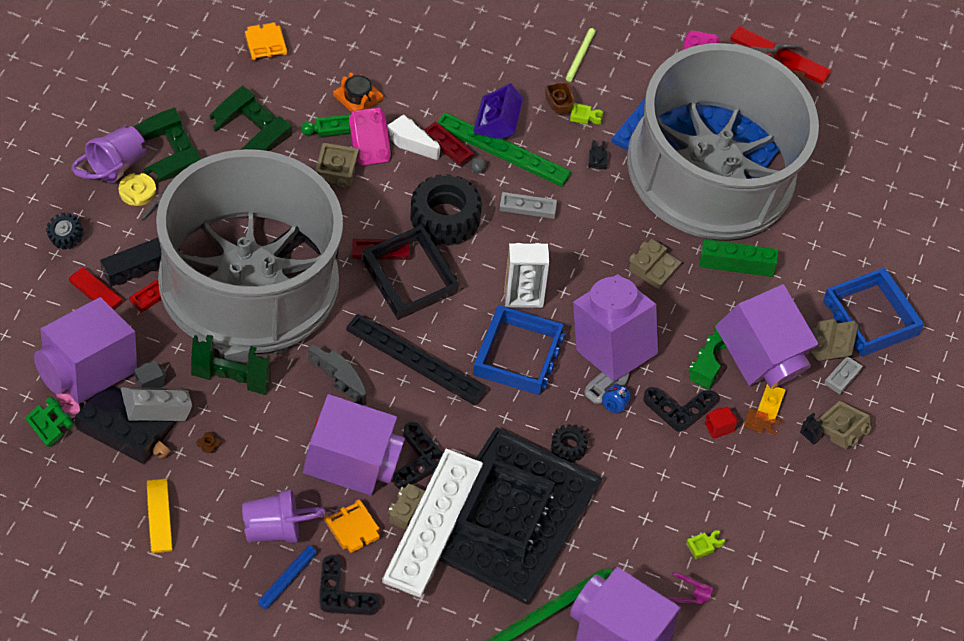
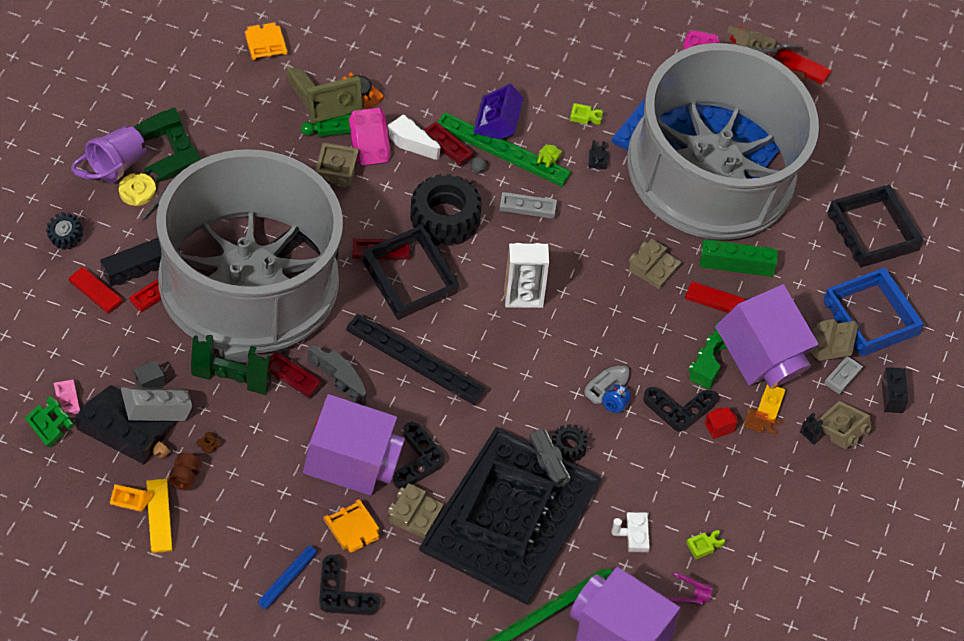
(86, 351): medium lavender container -> none
(130, 497): none -> light orange slope
(185, 471): none -> copper wheel
(243, 101): dark green wedge -> none
(276, 518): medium lavender piece -> none
(293, 375): none -> dark red plate
(327, 99): none -> olive piece
(432, 523): white plate -> none
(524, 321): blue window -> none
(549, 154): none -> lime plate
(549, 457): none -> dark grey piece
(560, 98): reddish brown piece -> none
(580, 55): yellowish green bar -> none
(615, 326): medium lavender container -> none
(636, 531): none -> white plate
(712, 297): none -> red tile
(751, 38): none -> dark tan plate
(894, 390): none -> black brick
(896, 210): none -> black window

